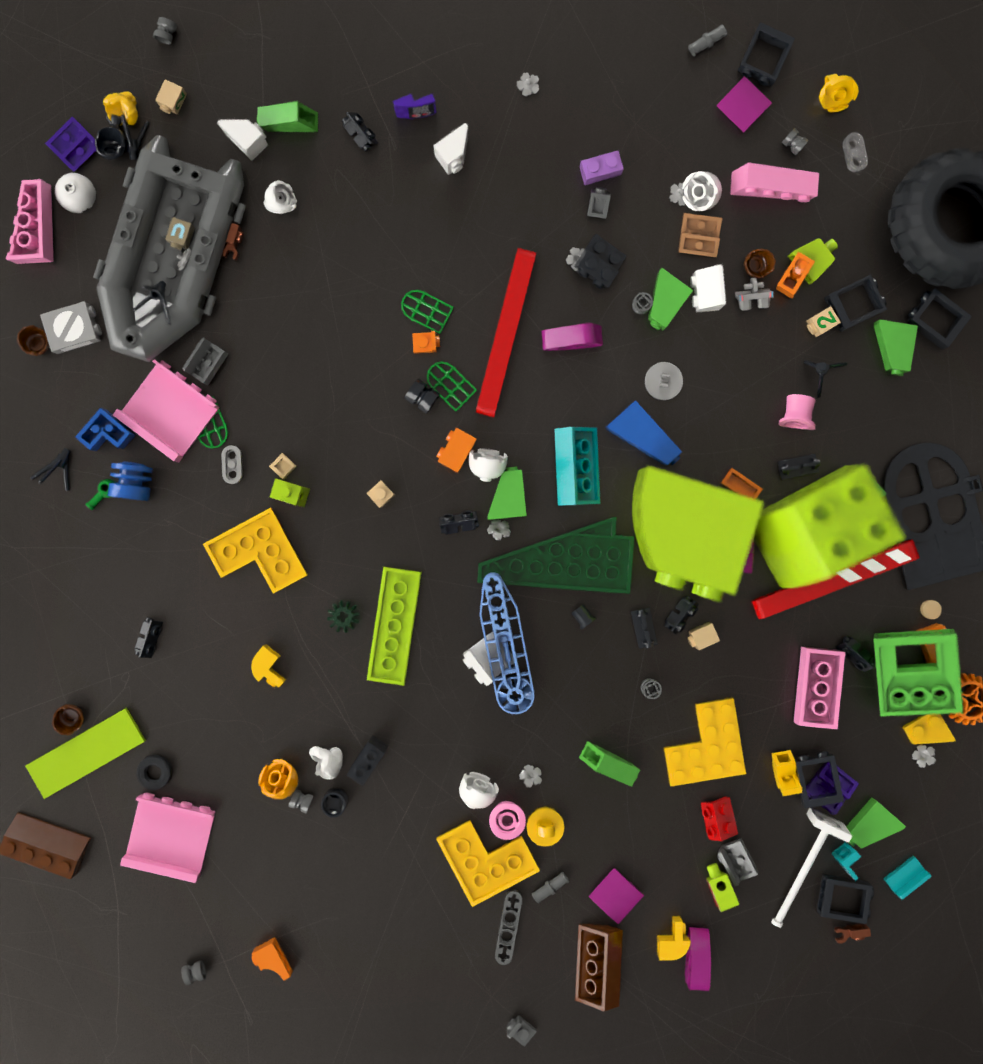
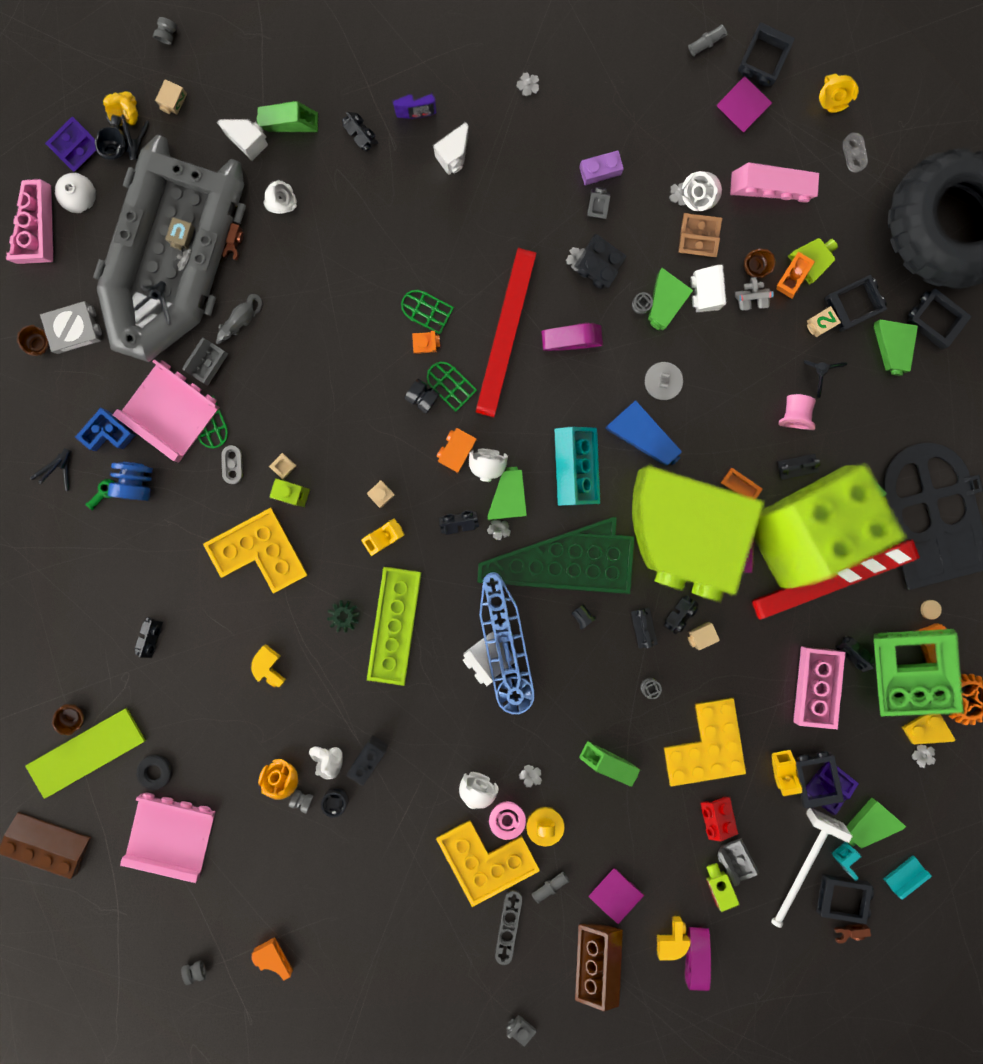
(240, 316): none -> dark grey animal
(383, 537): none -> yellow brick
(795, 141): dark grey wheel -> none

